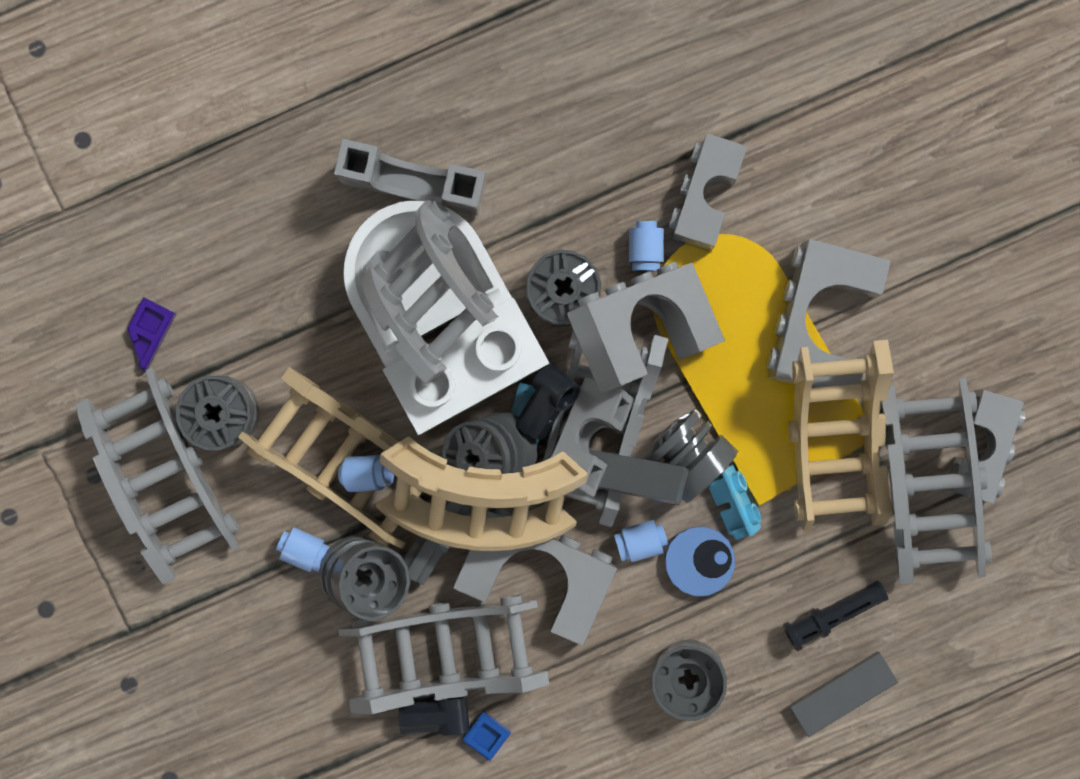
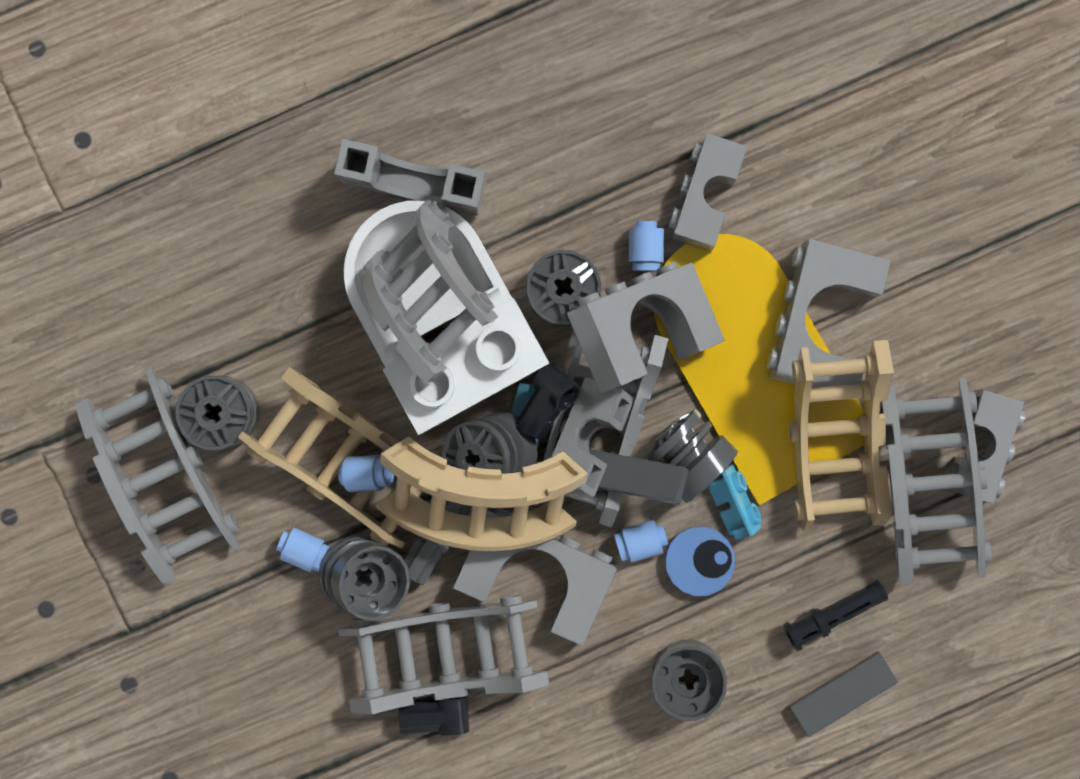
(149, 330): dark purple tile -> none
(486, 735): blue tile -> none

